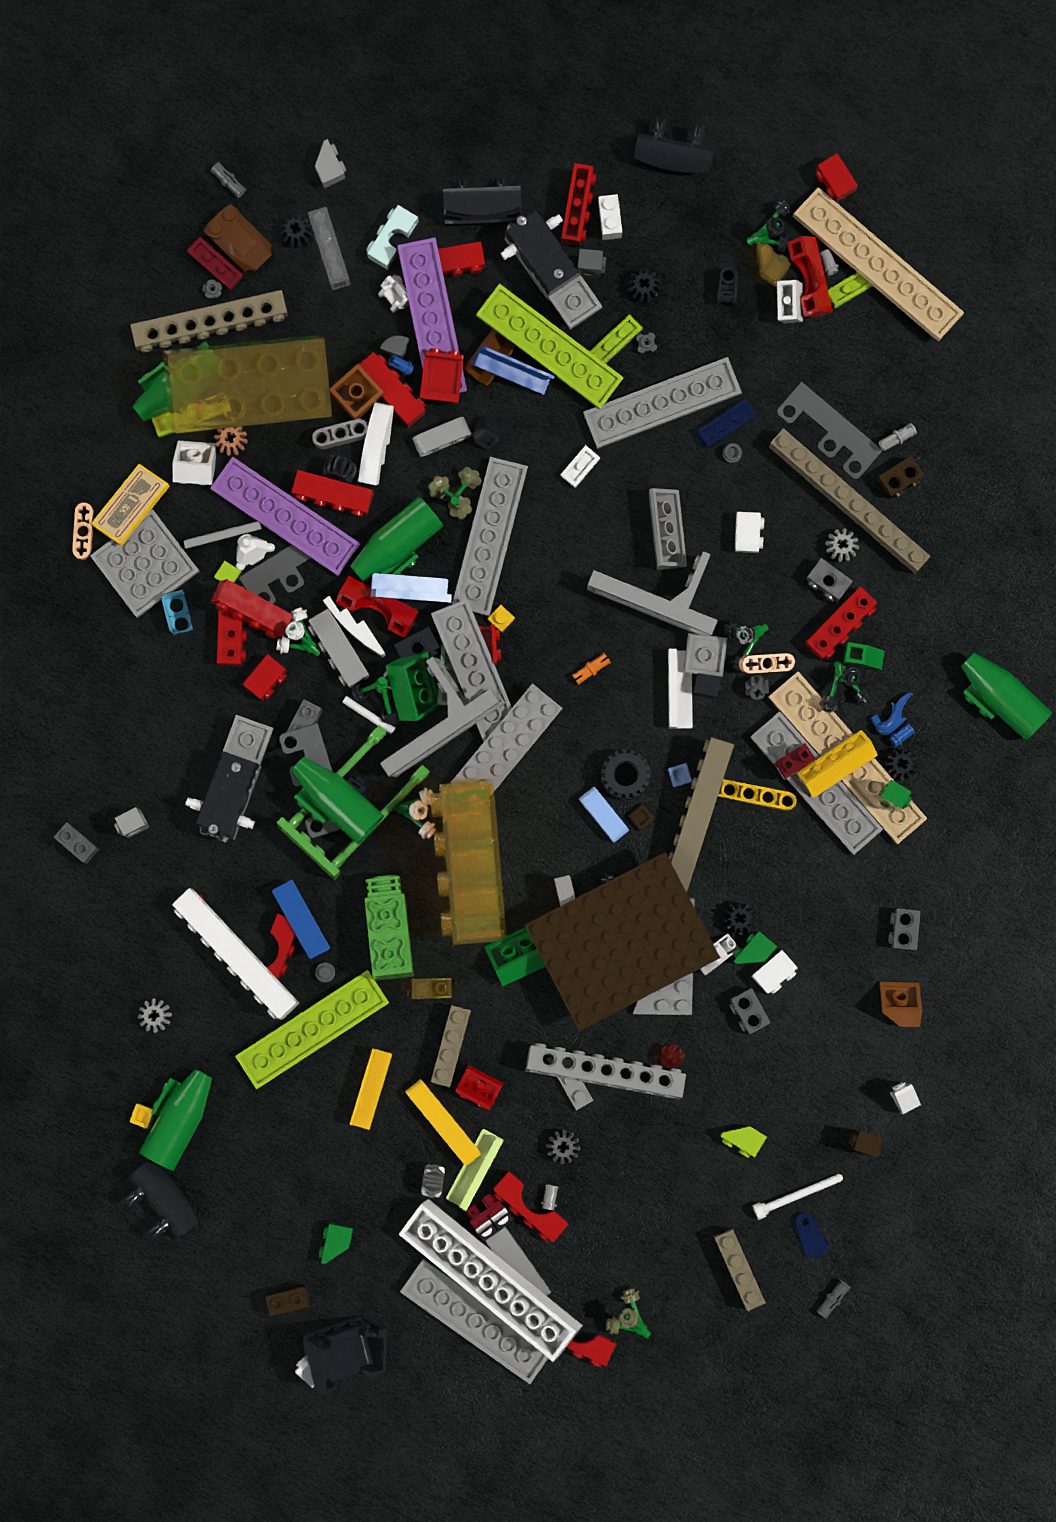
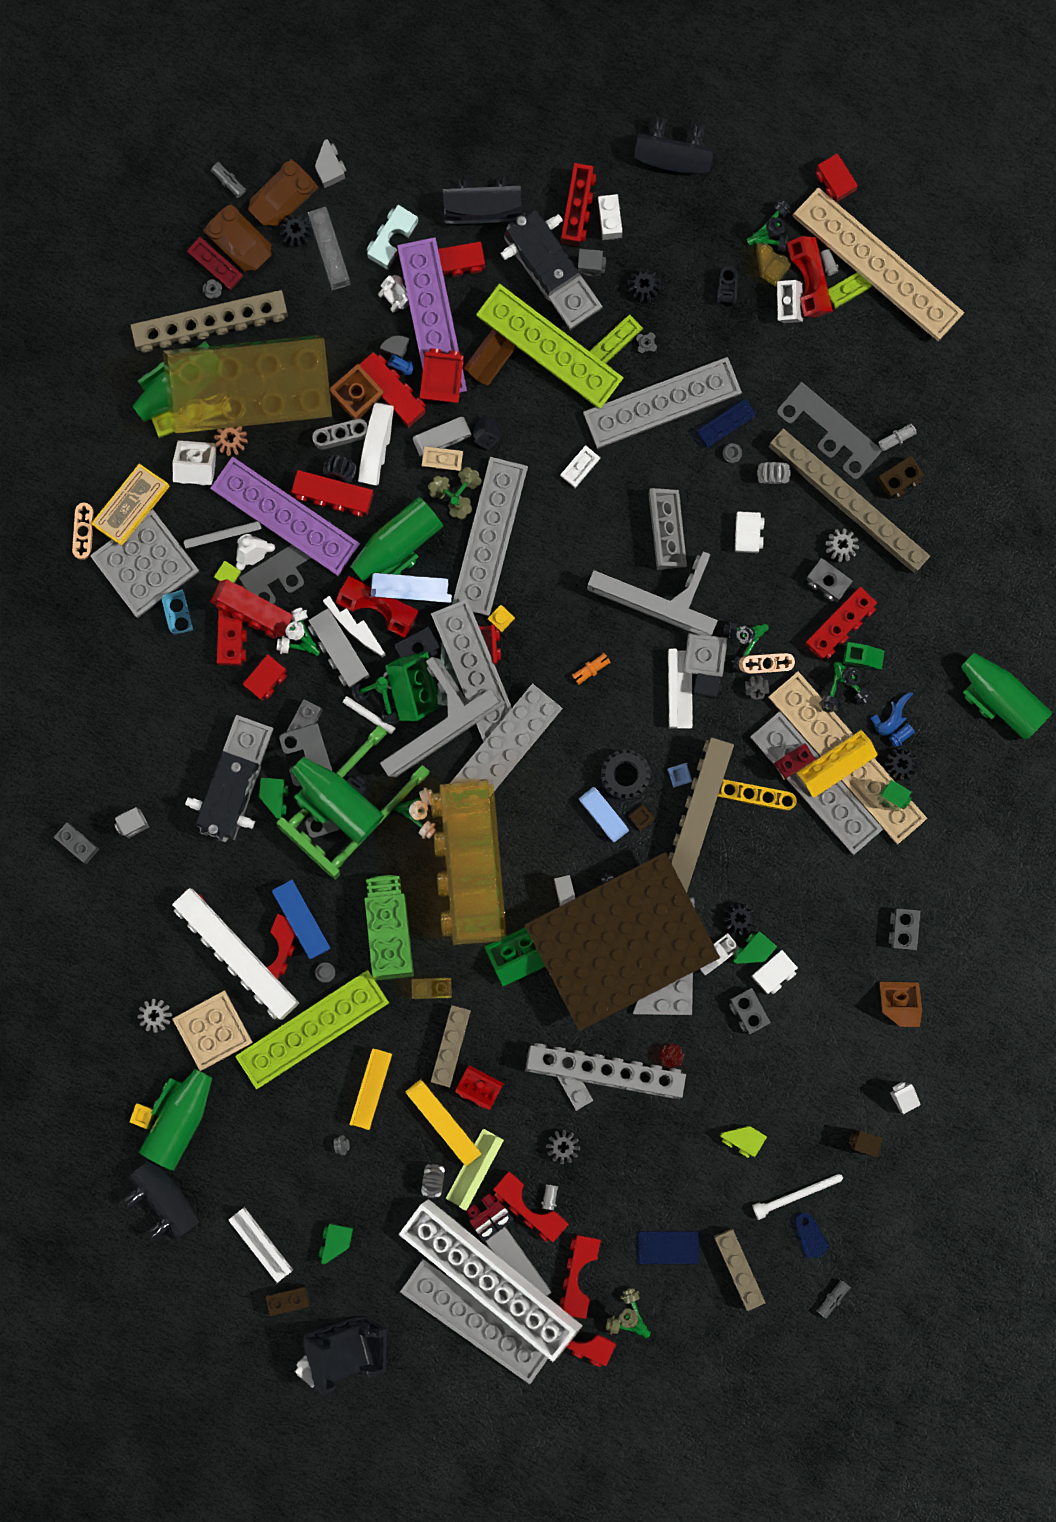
(212, 1030): none -> tan plate
(260, 1244): none -> white fence
(272, 794): none -> green slope
(282, 194): none -> reddish brown slope
(341, 1145): none -> dark grey plate
(442, 458): none -> tan panel
(512, 370): panel -> none
(585, 1250): none -> red arch
(668, 1248): none -> clear blue piece
(773, 473): none -> light grey gear

